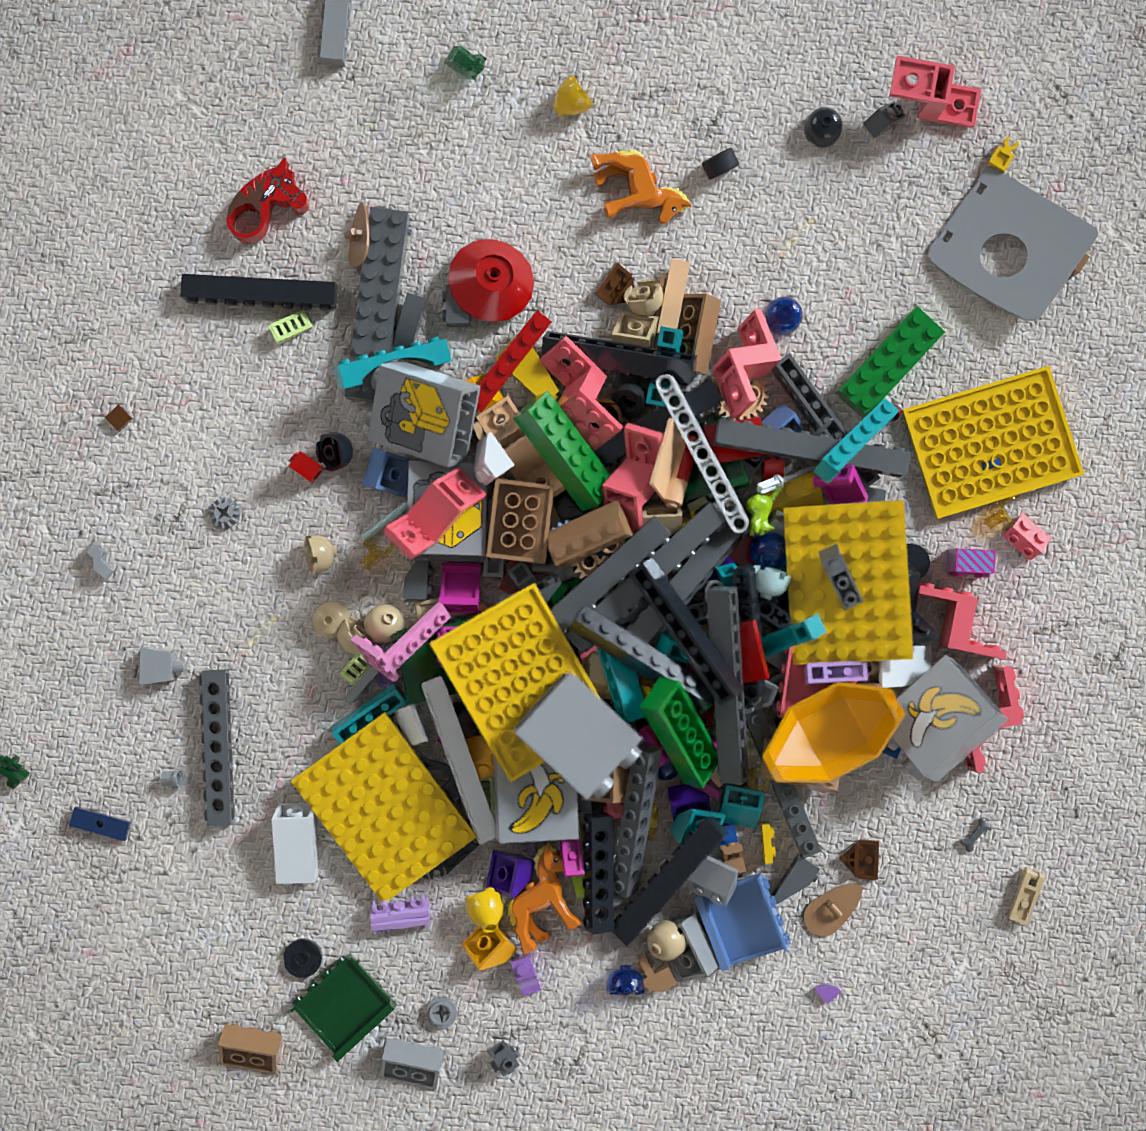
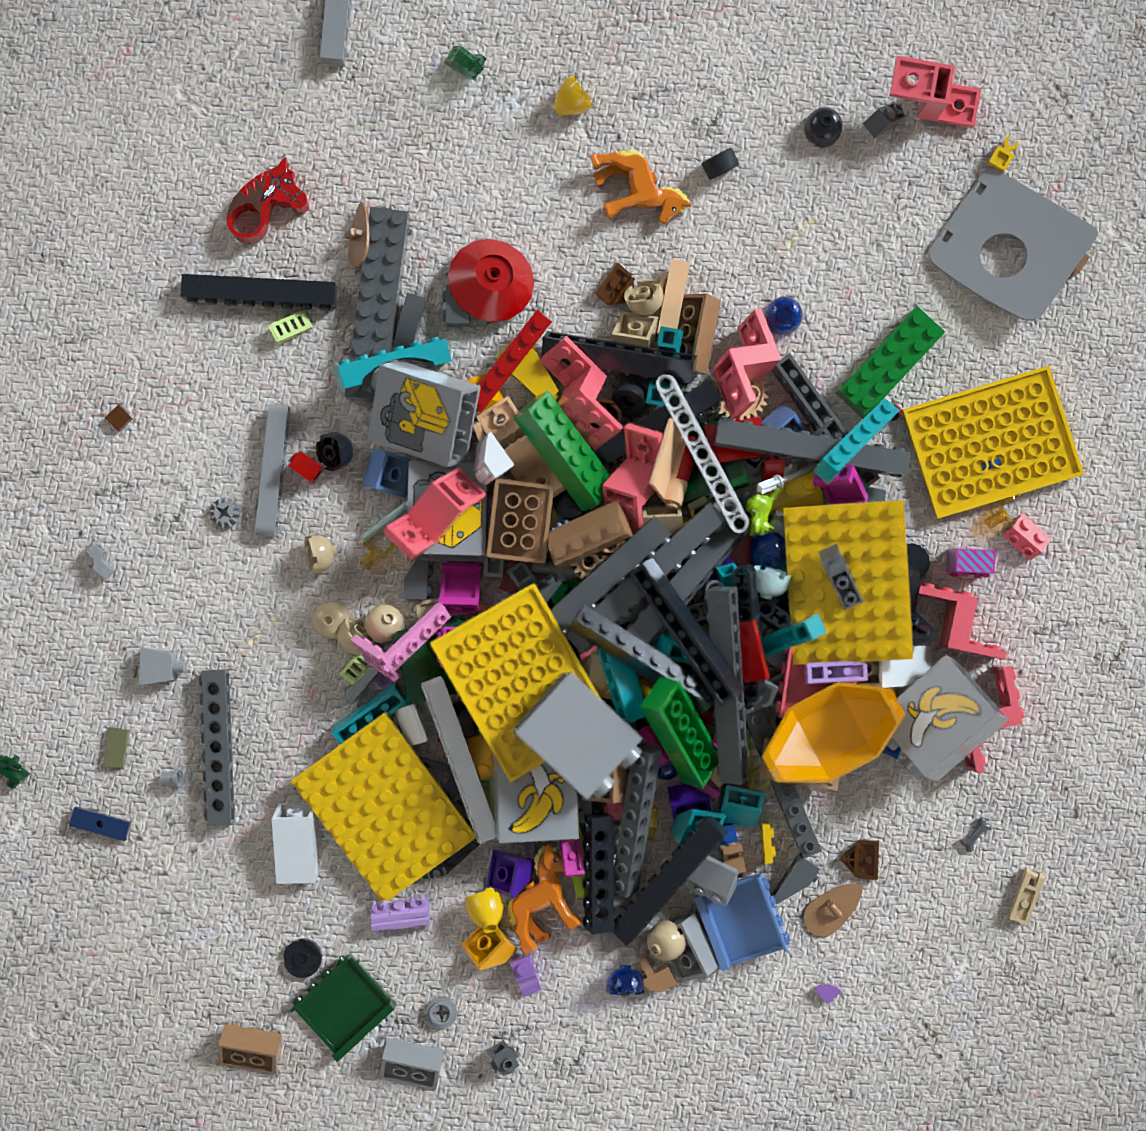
(116, 747): none -> olive tile
(272, 470): none -> light grey beam

